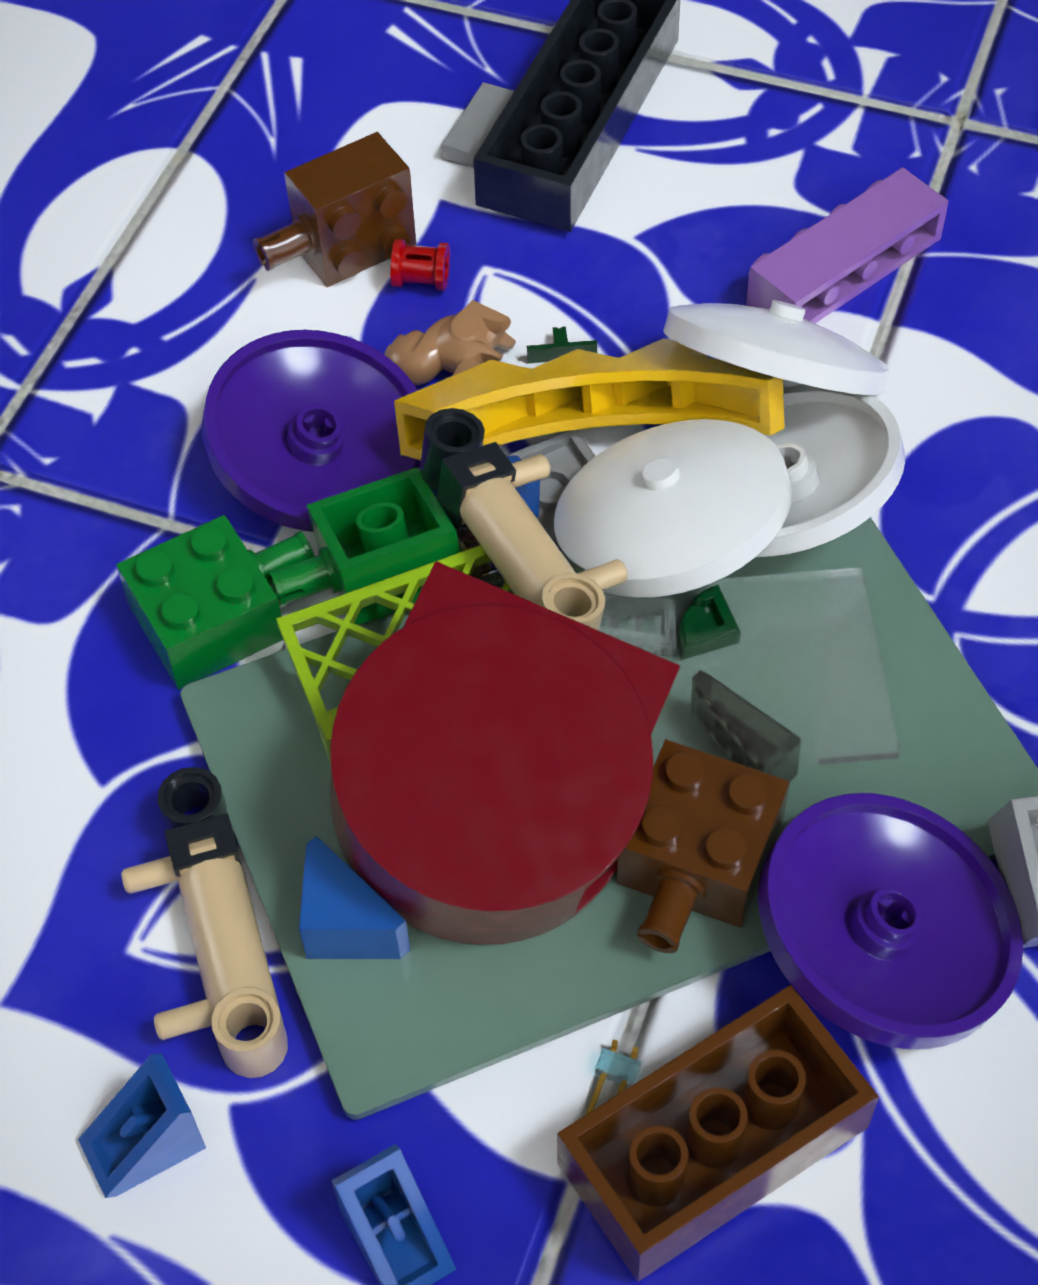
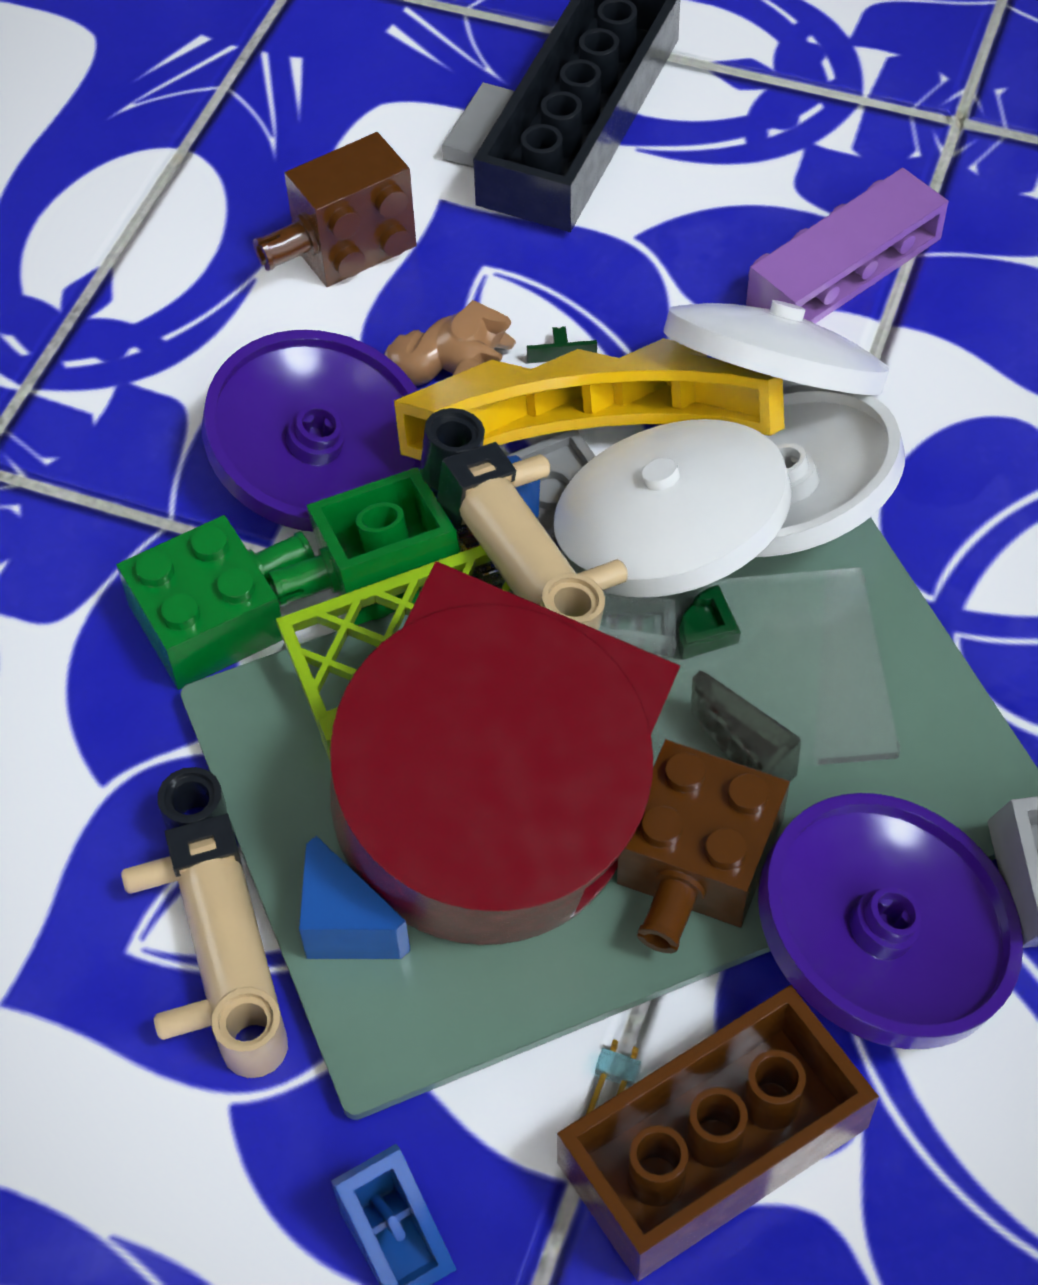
(141, 1130): blue slope -> none
(420, 264): red bush -> none

